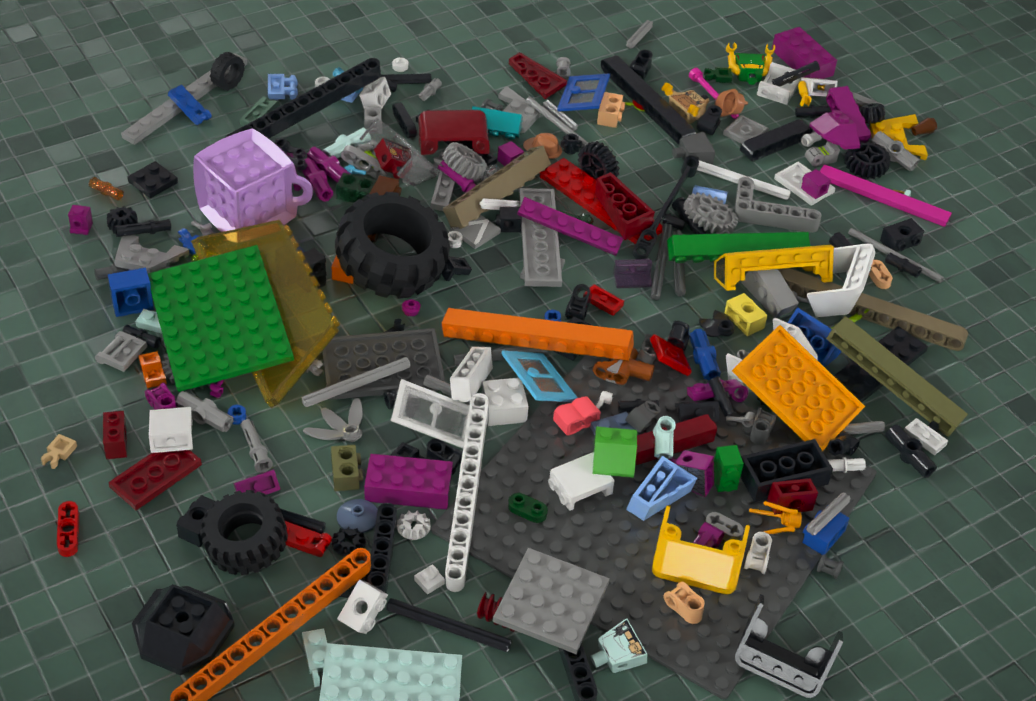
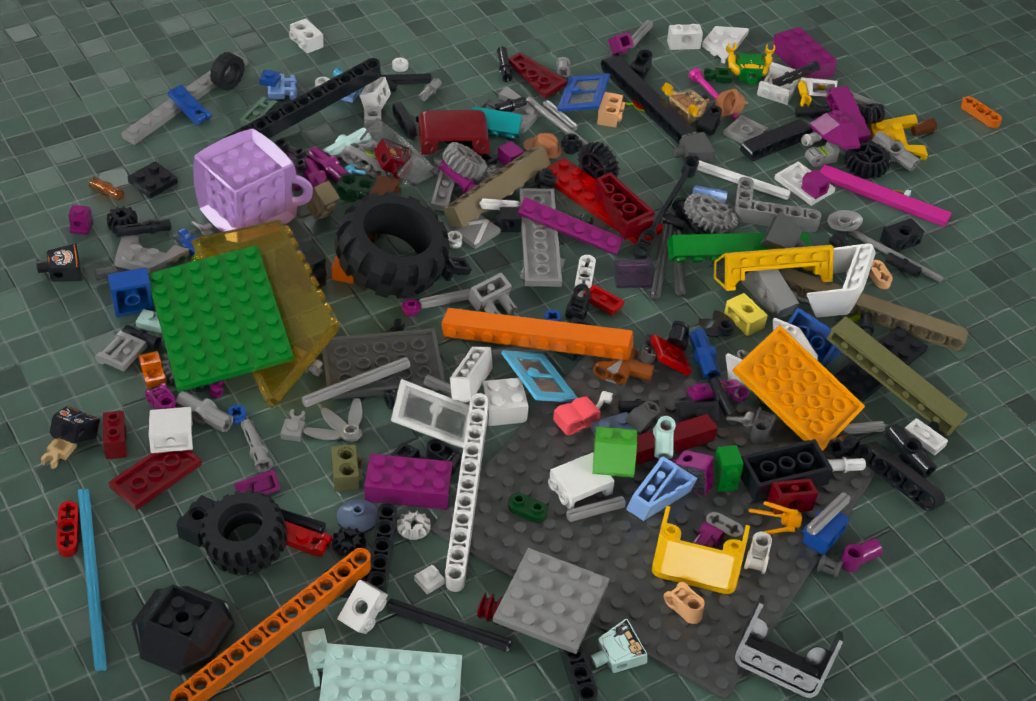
(62, 264): none -> black torso
(74, 425): none -> black torso
(92, 581): none -> medium azure axle
(269, 78): none -> blue plate
(293, 427): none -> light grey plate
(306, 35): none -> white brick
(322, 200): none -> dark tan brick
(443, 299): none -> light grey axle
(492, 291): none -> light grey brick
(504, 68): none -> black pin
(511, 105): none -> black axle
(545, 179): none -> black gear
(585, 270): none -> white beam
(595, 508): none -> light grey axle
(621, 43): none -> magenta brick
(684, 36): none -> white brick
(719, 39): none -> white wing
(782, 233): none -> dark grey torso
(845, 220): none -> light grey dish
(859, 554): none -> magenta piece
(866, 323): none -> black pin
(909, 476): none -> black beam
(988, 116): none -> orange beam

